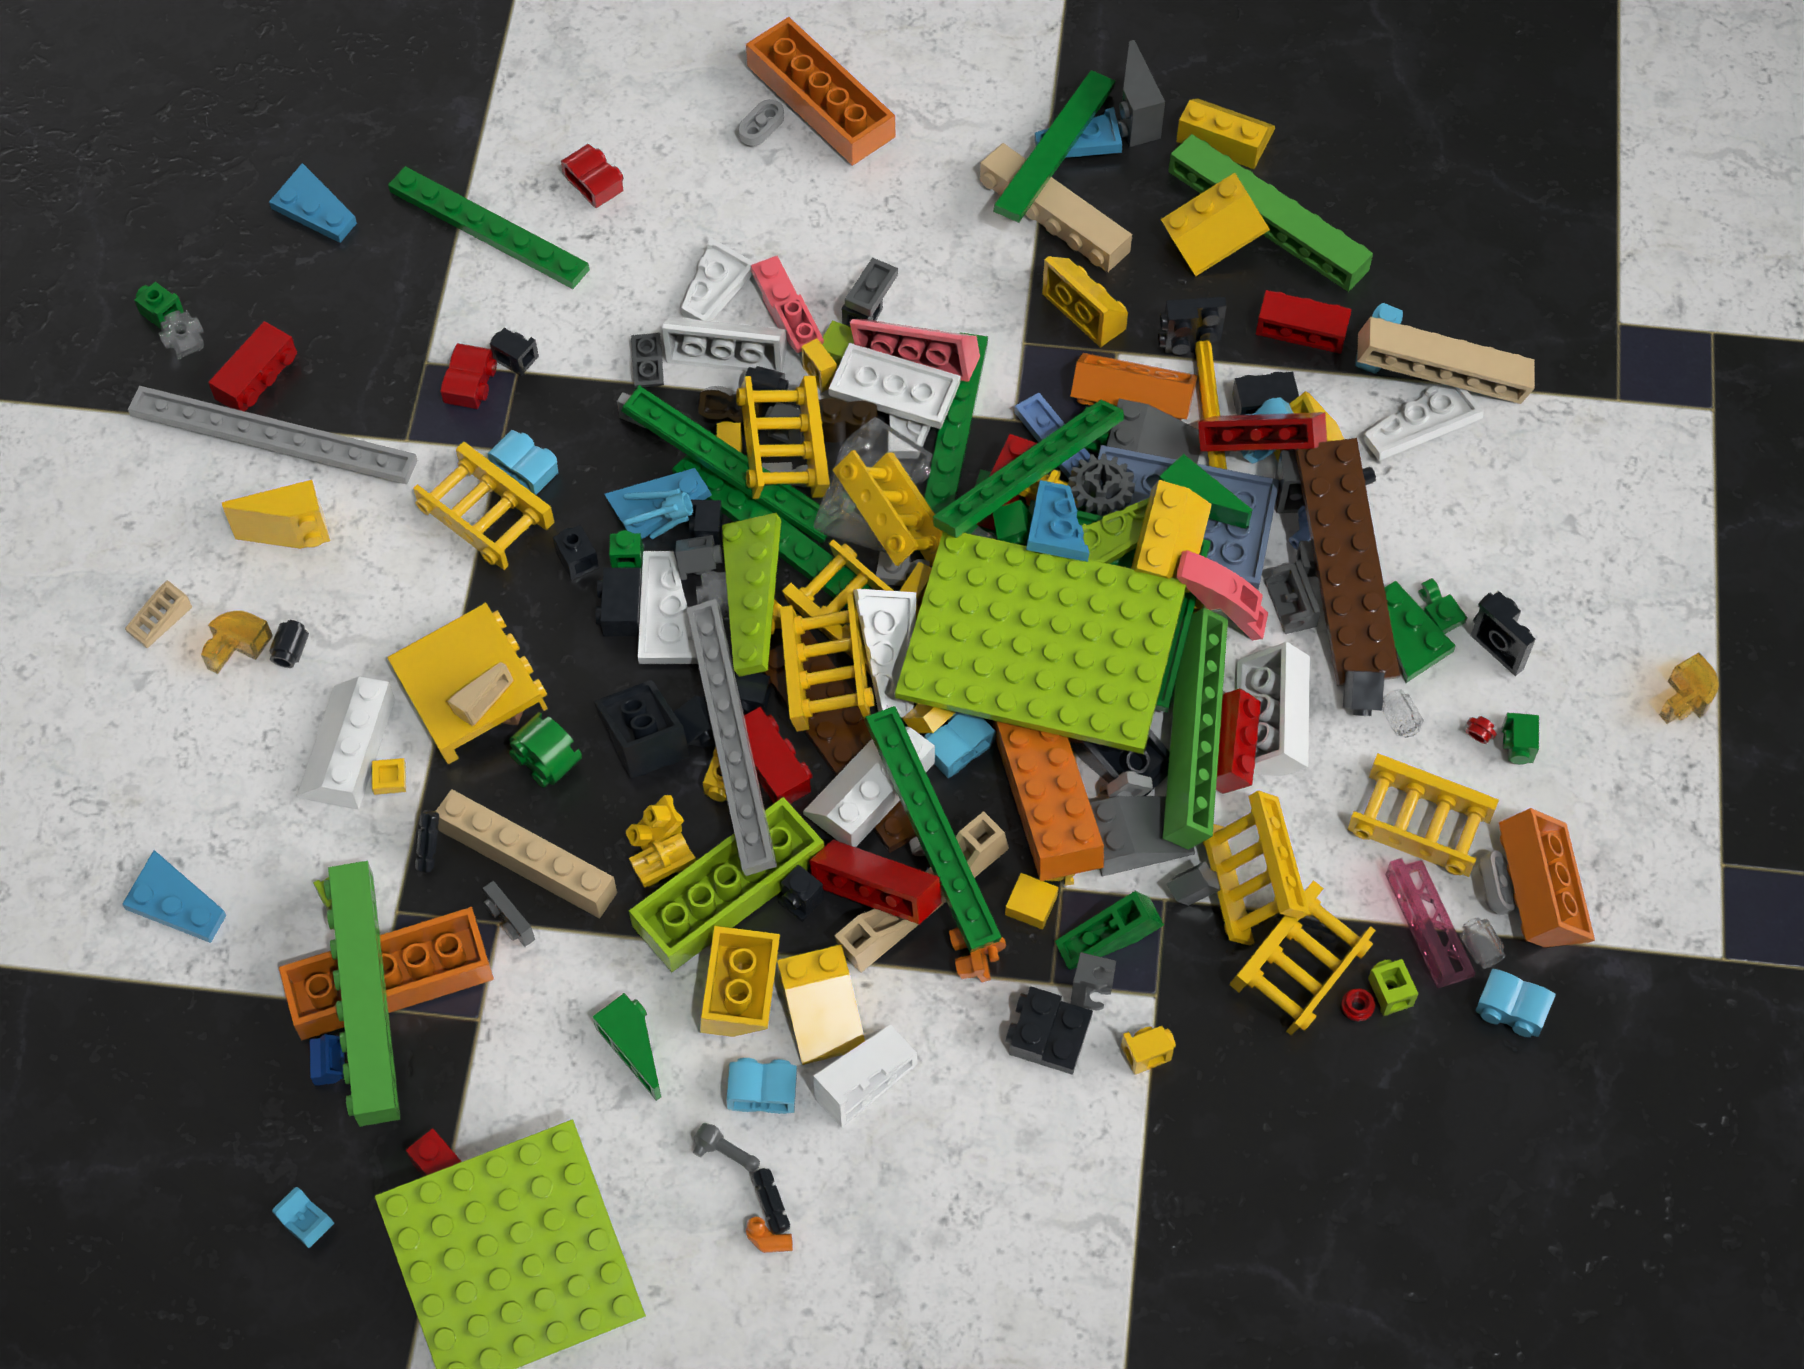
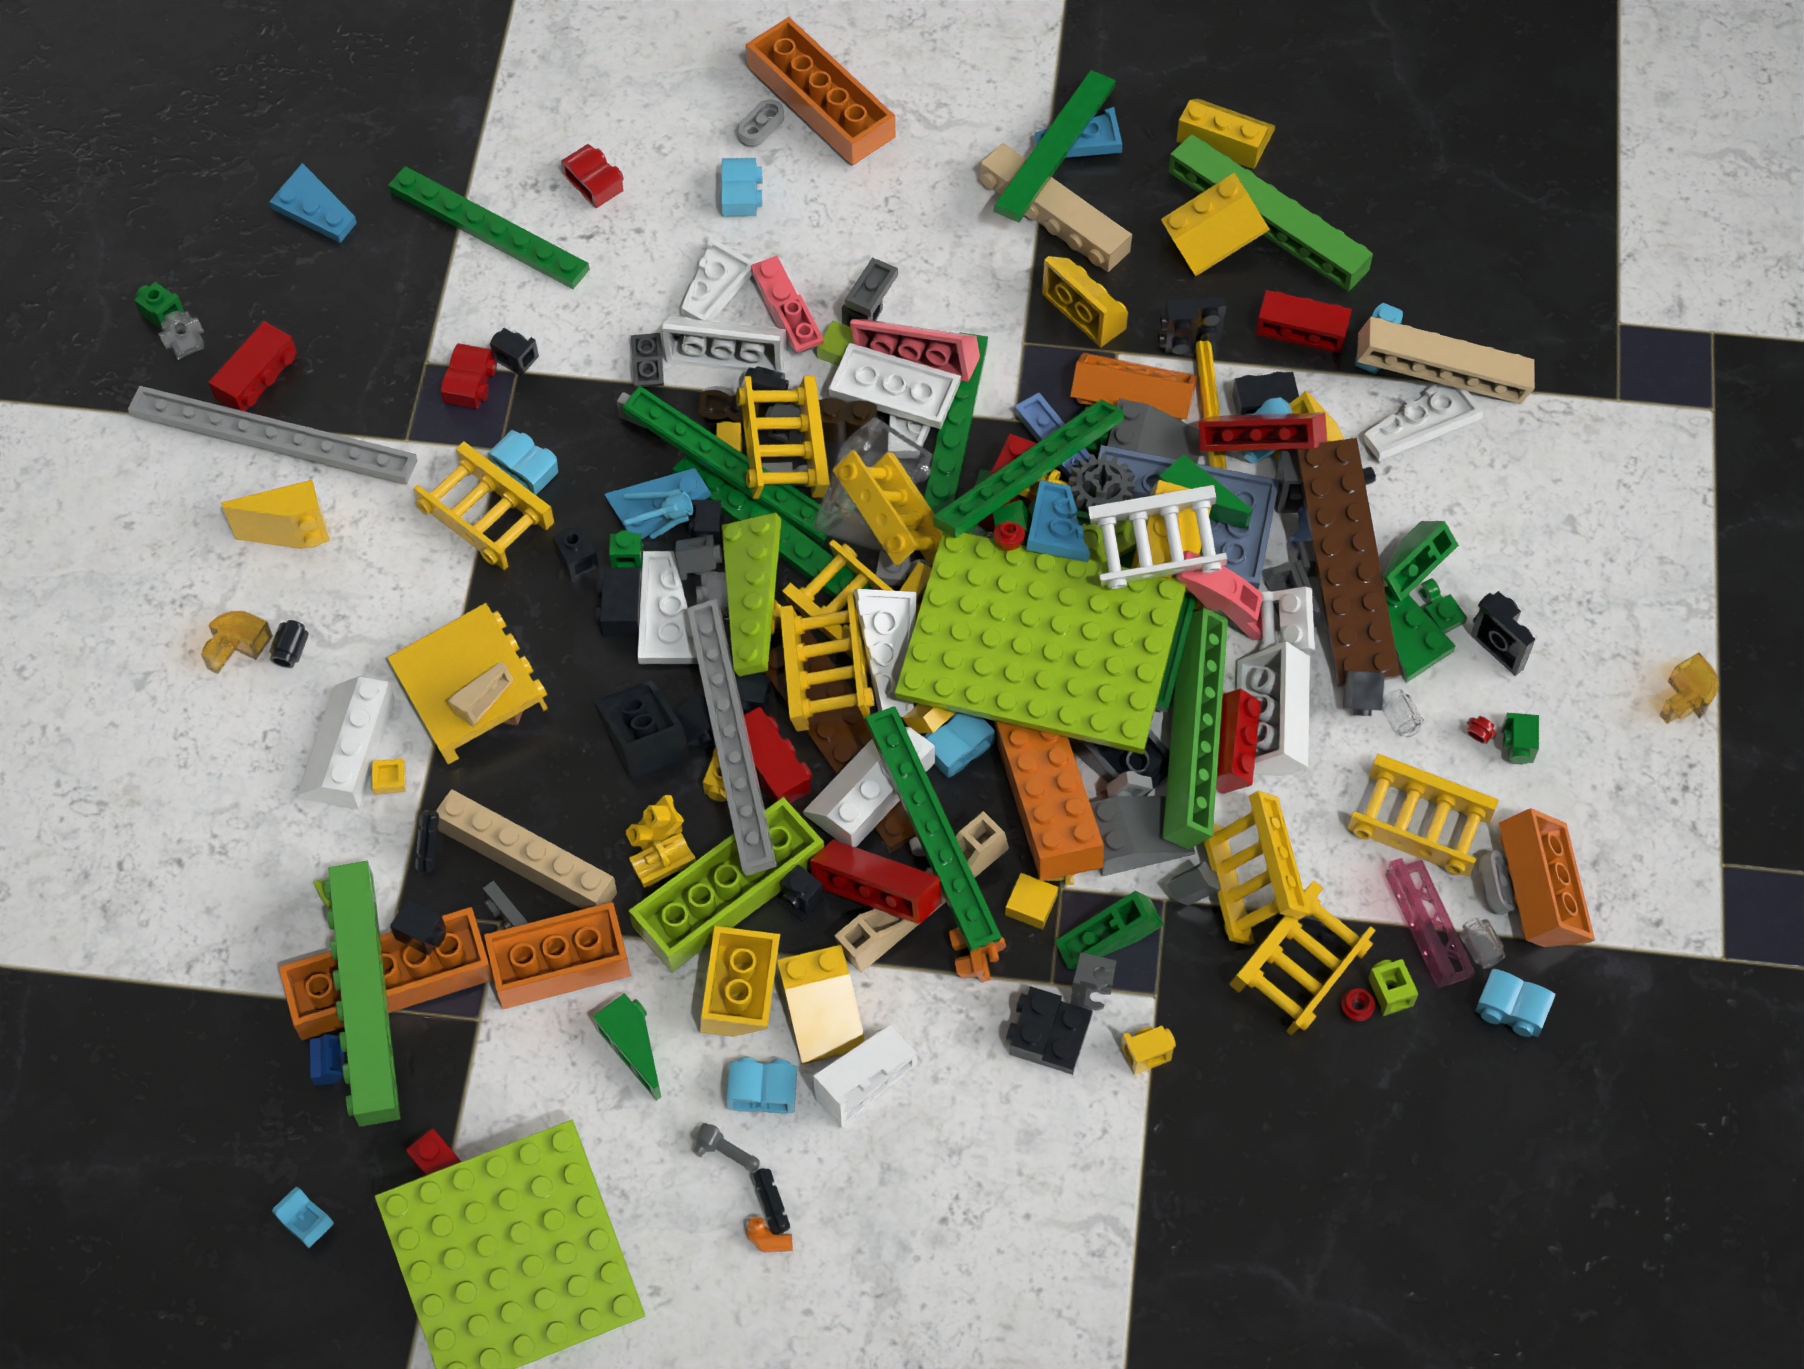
(151, 608): tan slope -> none
(173, 900): dark azure wing -> none
(418, 927): none -> black brick
(544, 750): green brick -> none
(557, 955): none -> orange slope
(739, 187): none -> medium azure brick
(818, 363): yellow piece -> none
(1009, 535): none -> red plate
(1141, 101): dark grey slope -> none
(1167, 506): none -> white fence
(1295, 618): none -> white plate
(1418, 556): none -> green slope

